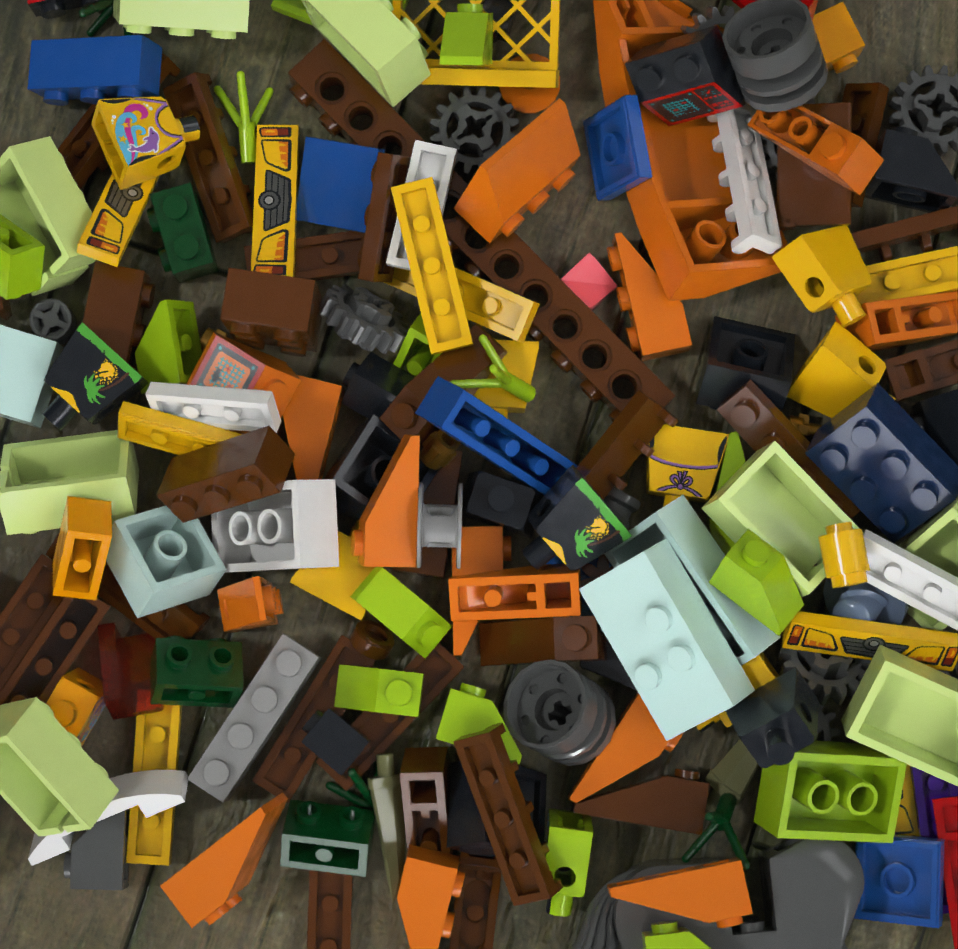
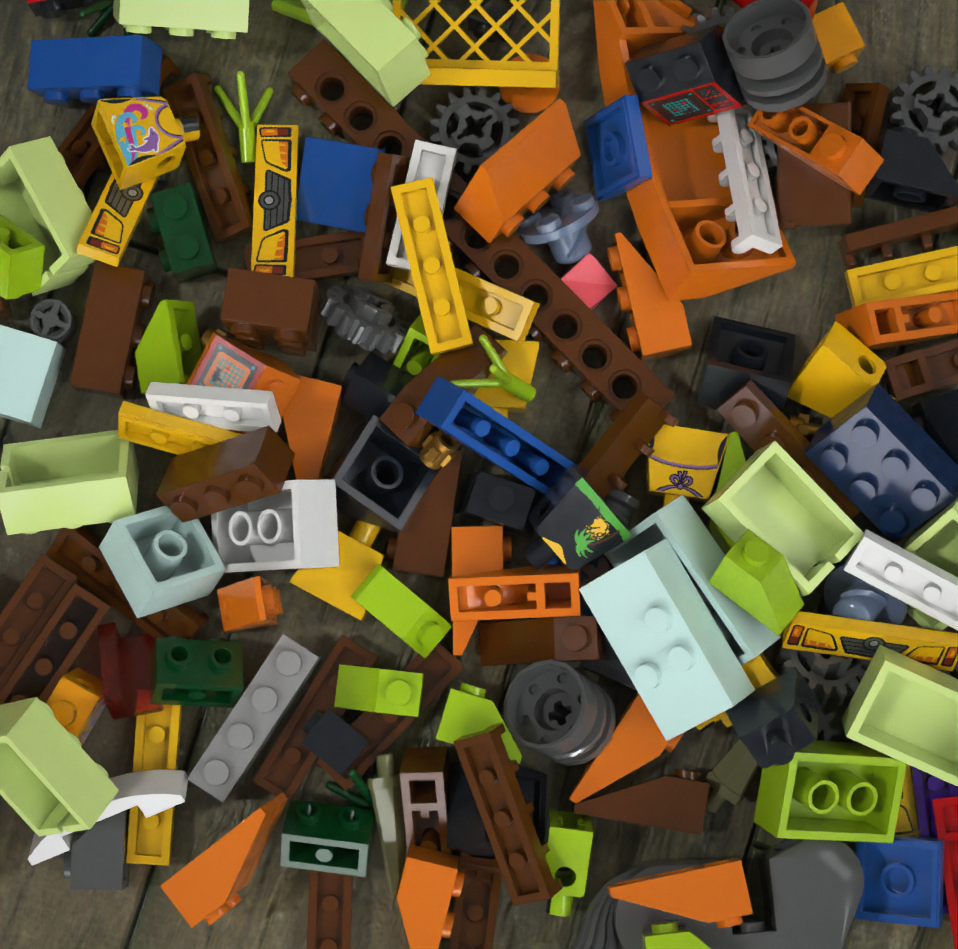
(82, 548): light orange brick -> none
(89, 380): black torso -> none
(372, 640): reddish brown tile -> none
(390, 519): orange slope -> none
(439, 525): light grey piece -> none
(467, 36): lime slope -> none
(562, 225): none -> sand blue plate
(719, 821): dark green plant -> none
(826, 272): yellow torso -> none
(844, 555): yellow brick -> none

